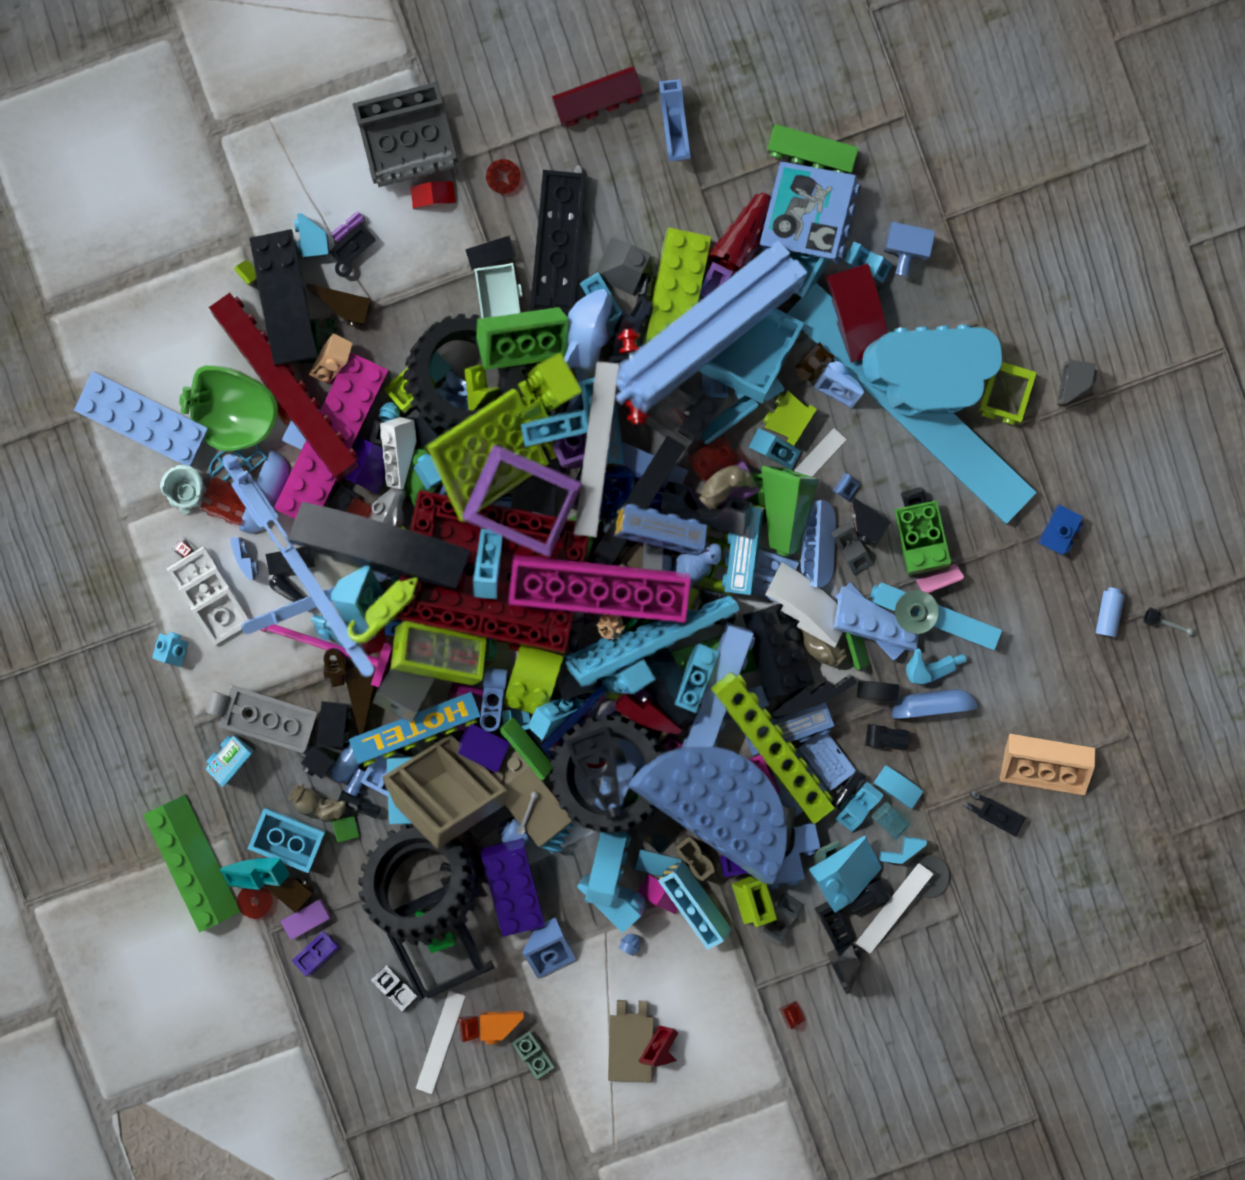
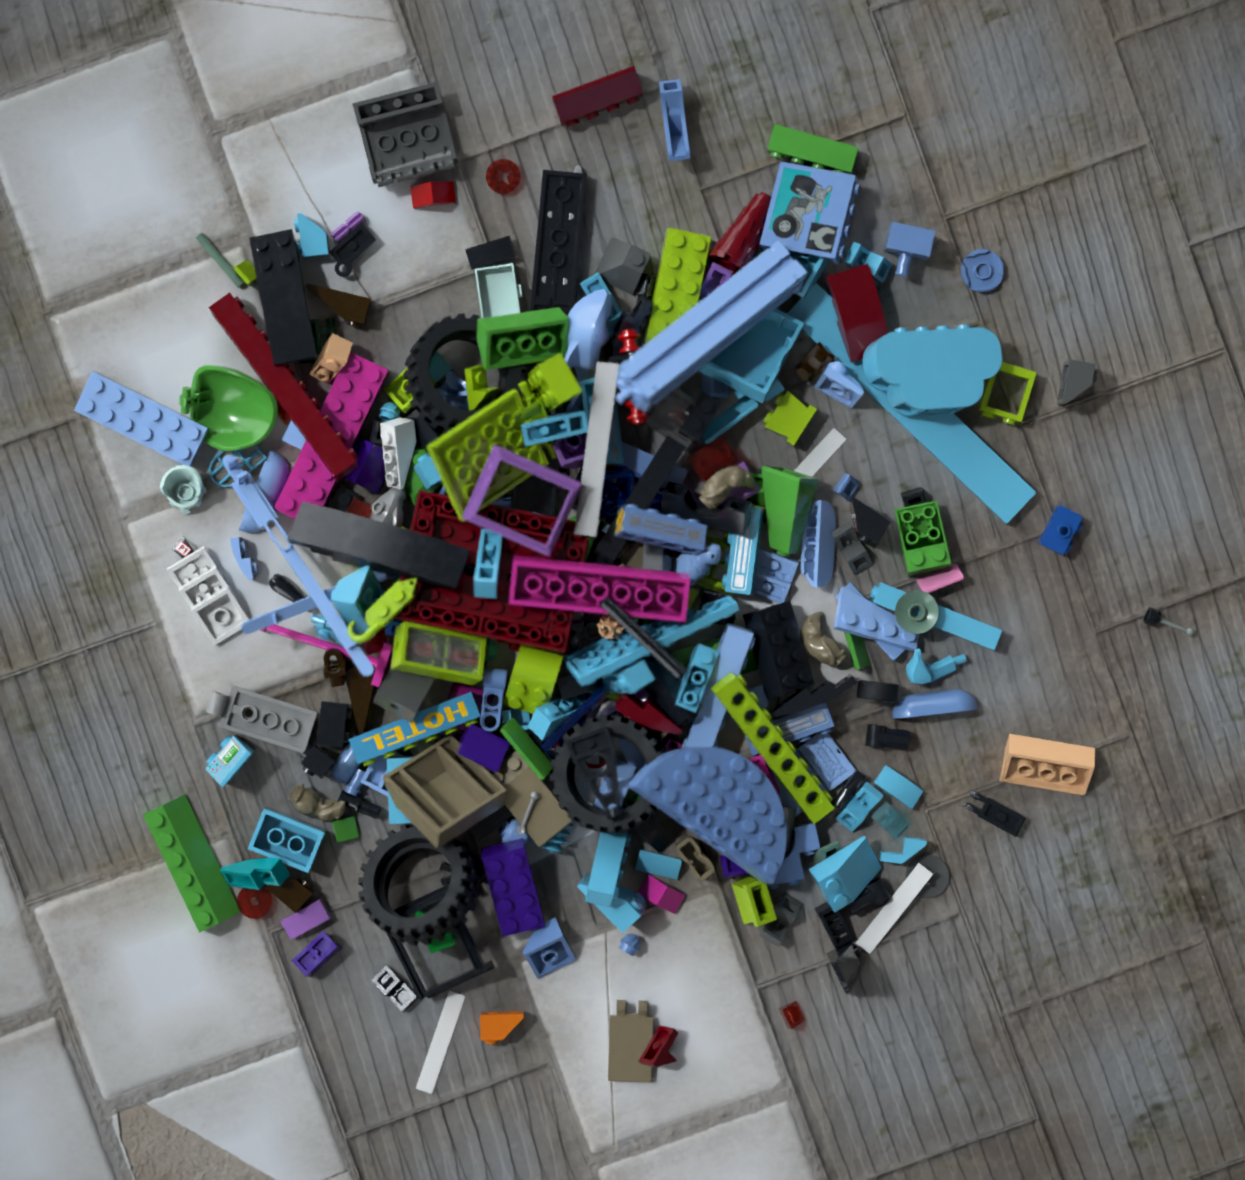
(170, 649): medium azure brick -> none
(220, 260): none -> sand green bar
(222, 492): clear red plate -> none
(278, 564): black slope -> none
(468, 1028): clear red slope -> none
(533, 1055): sand green slope -> none
(642, 637): none -> black axle
(694, 904): medium azure brick -> none
(774, 448): medium azure slope -> none
(805, 603): white slope -> none
(982, 270): none -> medium blue tile
(1110, 612): light blue brick -> none

